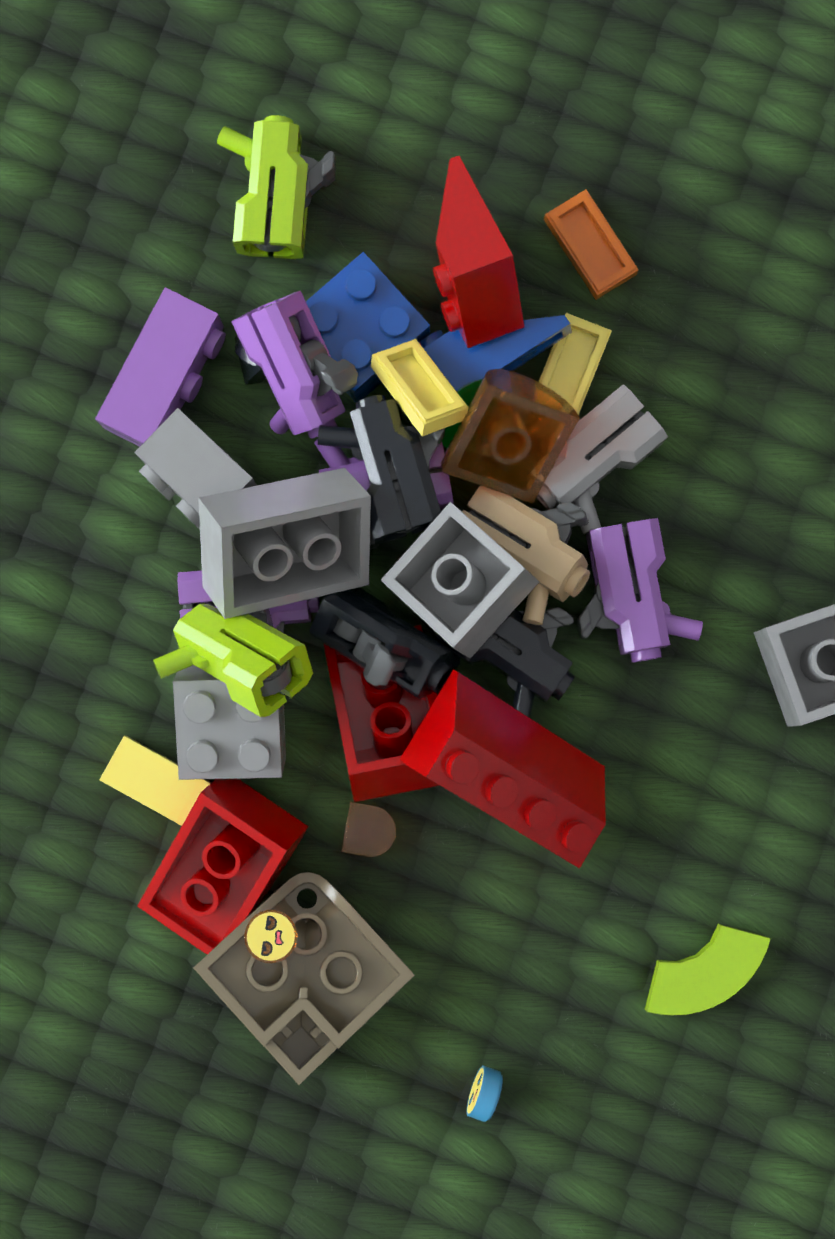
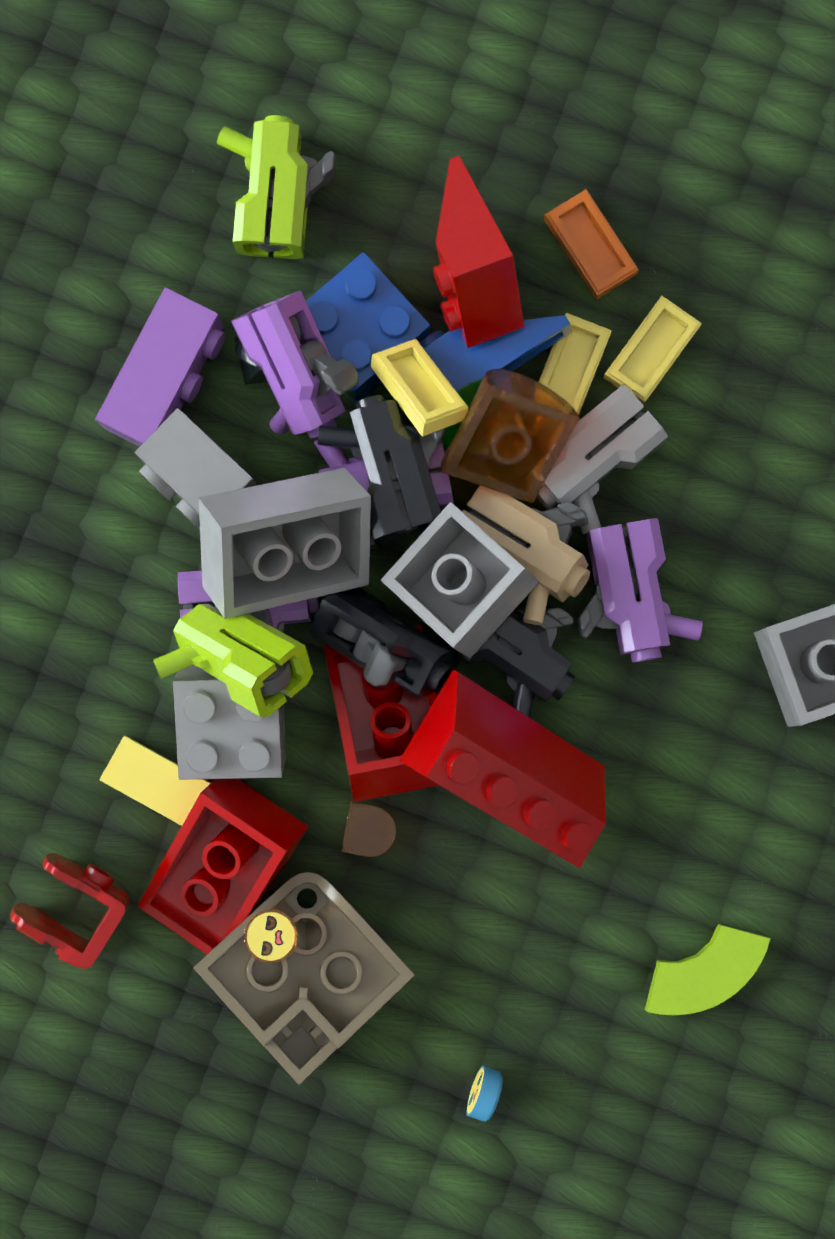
(71, 946): none -> red piece
(652, 349): none -> light yellow tile

